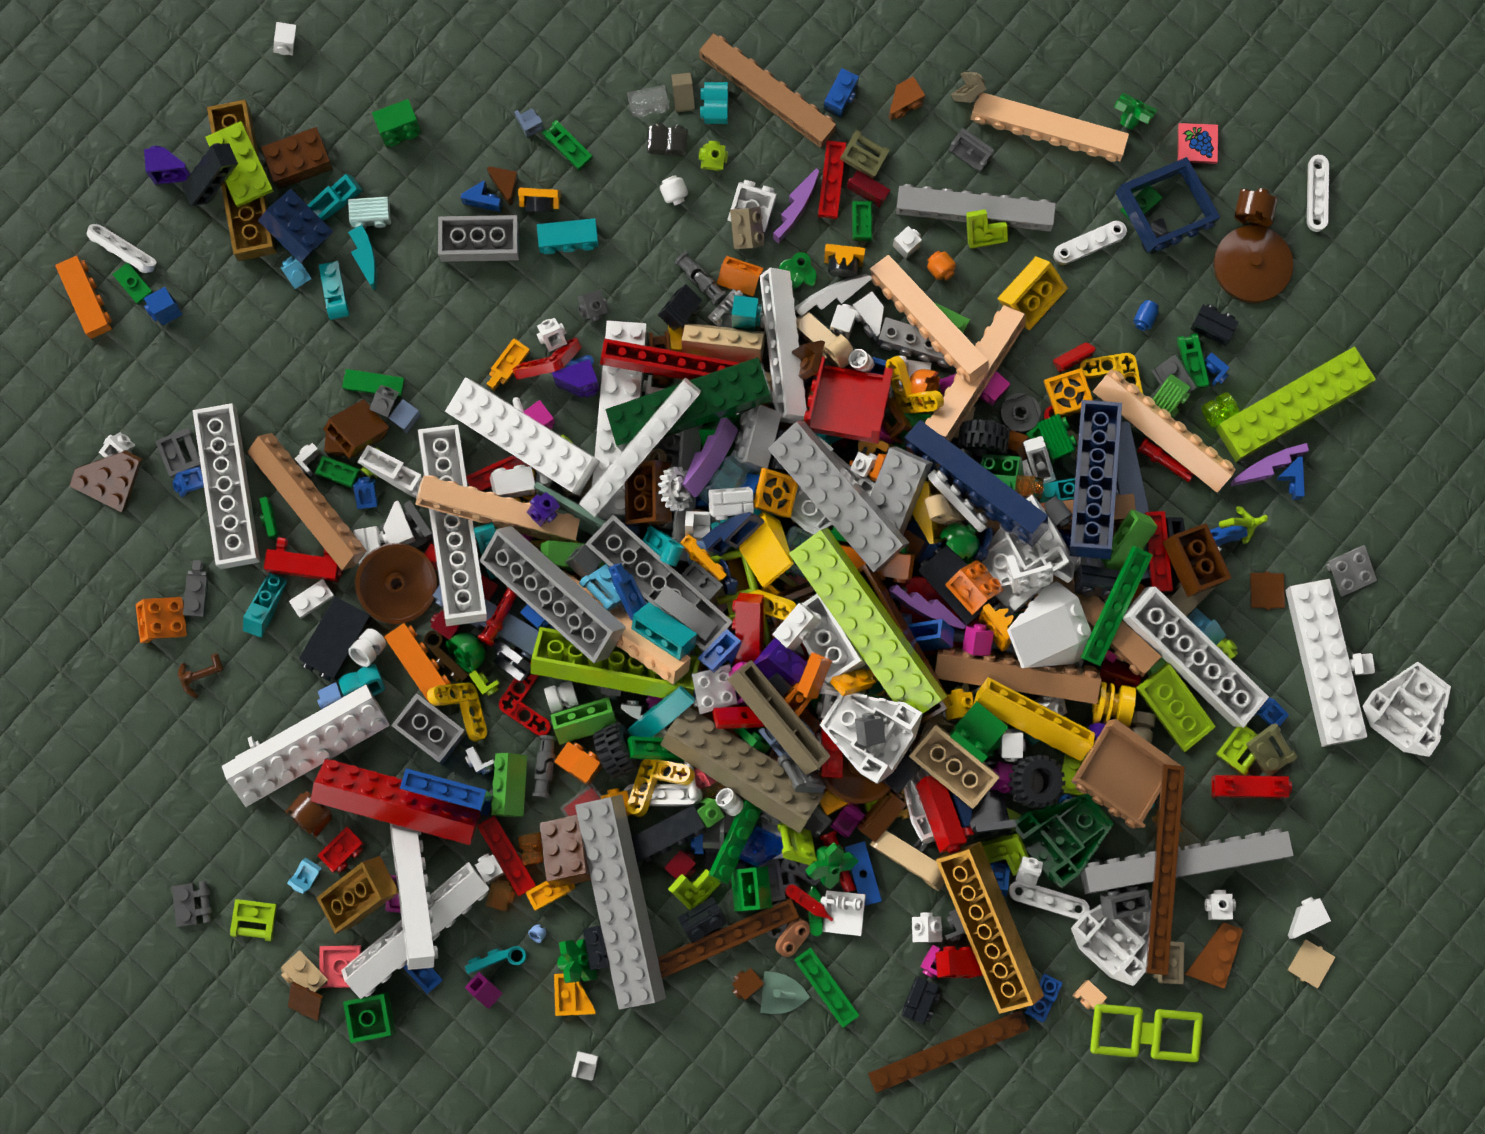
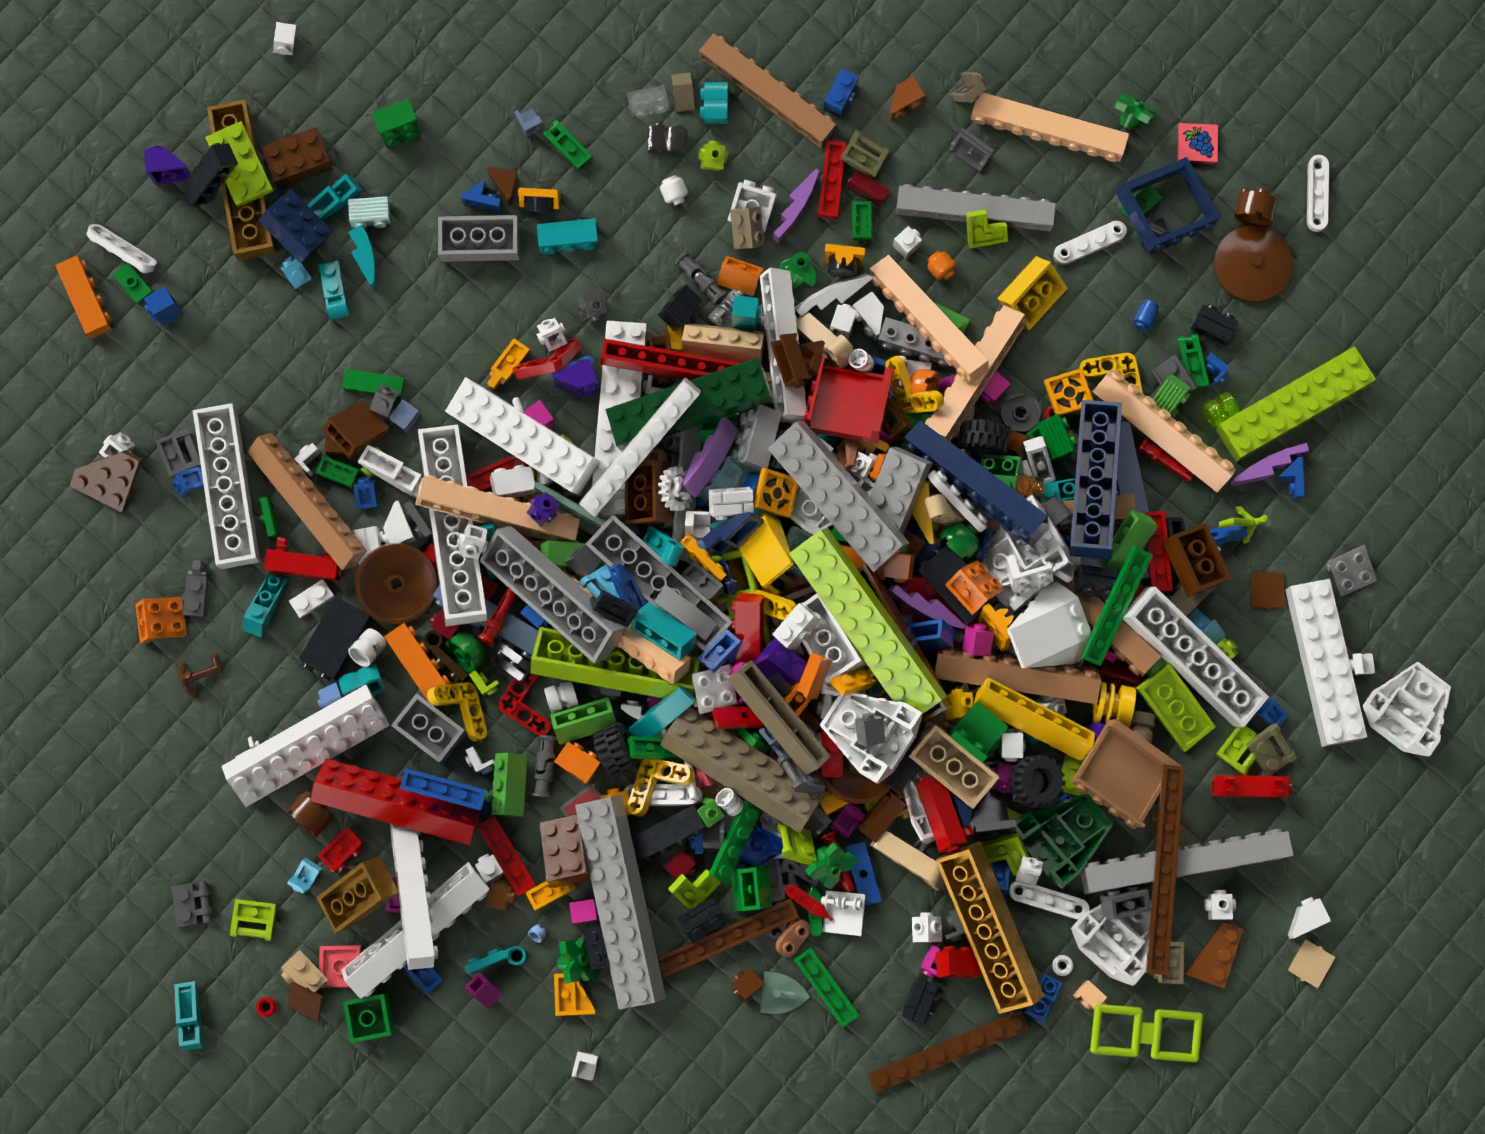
(188, 1016): none -> teal slope
(260, 1004): none -> red plate
(472, 542): none -> white brick
(532, 848): clear orange wheel -> none
(583, 911): none -> dark pink brick
(614, 608): none -> black panel
(790, 360): none -> reddish brown window
(847, 452): none -> nougat slope
(1069, 965): none -> white plate
(1074, 357): red slope -> none

